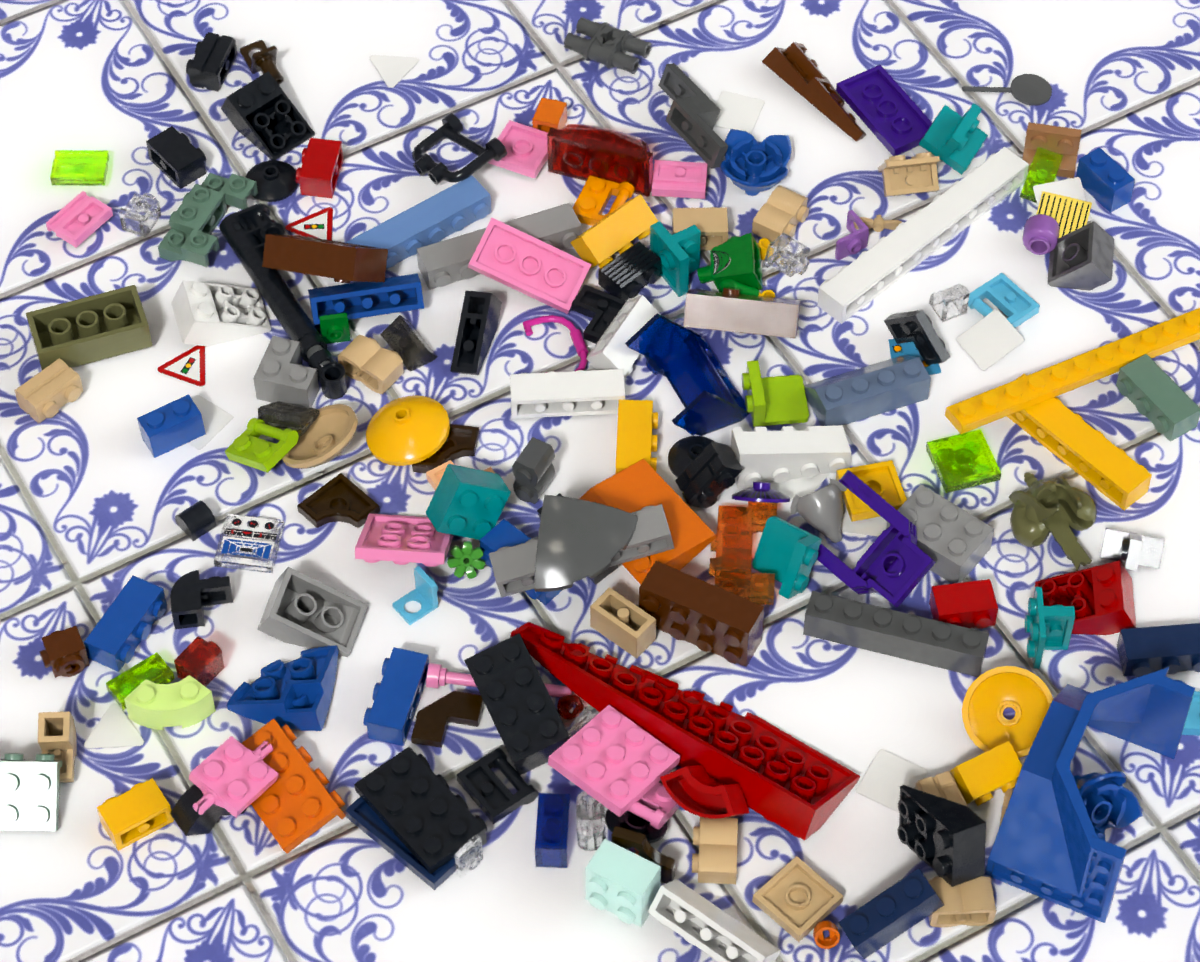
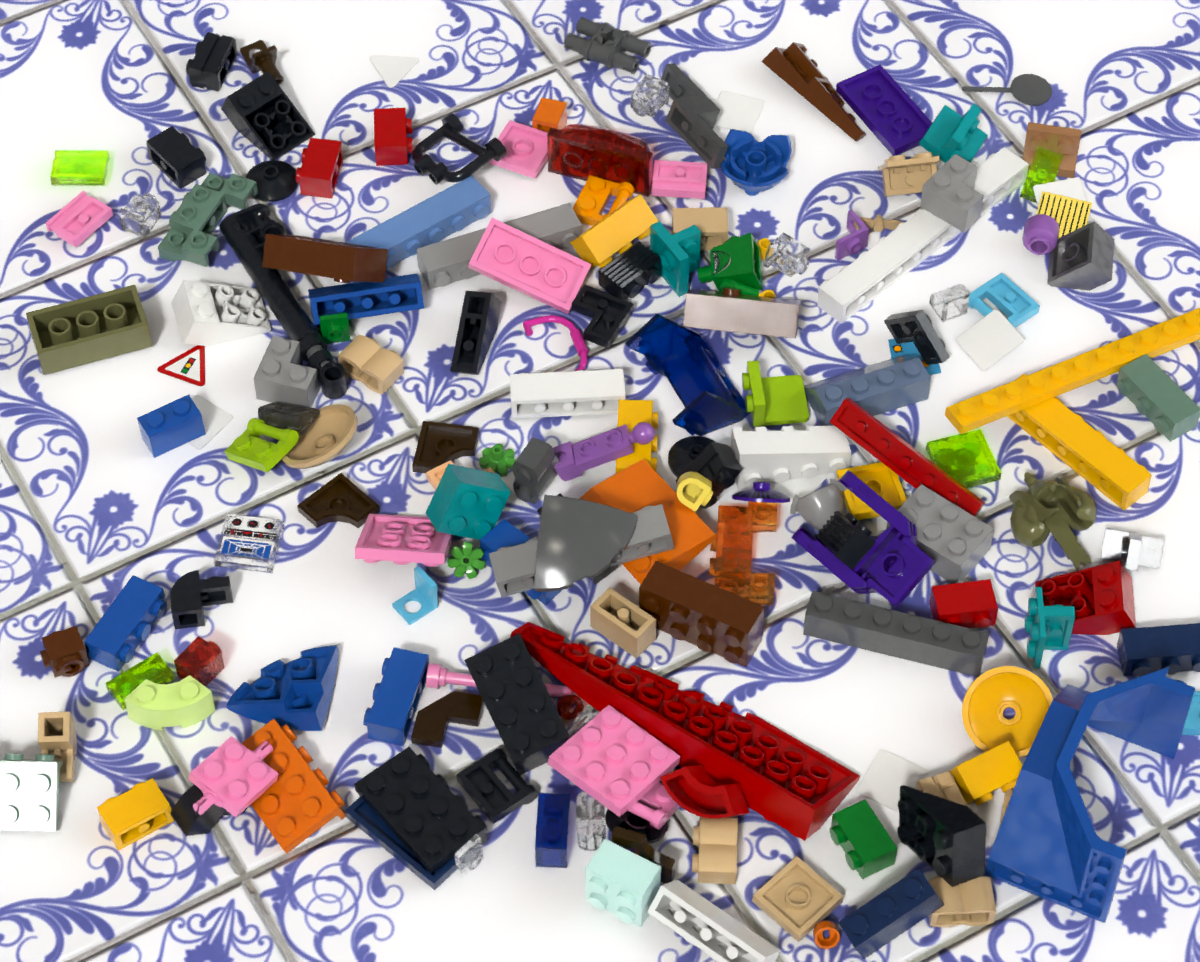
(49, 391): tan brick -> none
(114, 731): white sticker -> none
(196, 520): black brick -> none
(311, 613): light grey slope -> none
(315, 225): sticker -> none
(391, 136): none -> red brick
(407, 430): yellow dish -> none
(408, 344): clear smoke slope -> none
(497, 459): none -> bright green plant
(600, 449): none -> medium lavender plate
(611, 348): white brick -> none
(646, 101): none -> clear brick
(694, 490): none -> light yellow plate
(780, 214): tan brick -> none
(787, 554): teal bracket -> none
(846, 538): none -> black brick
(863, 839): none -> green brick
(901, 456): none -> red plate
(952, 194): none -> light grey brick
(1105, 180): blue brick -> none
(1108, 801): blue brick -> none

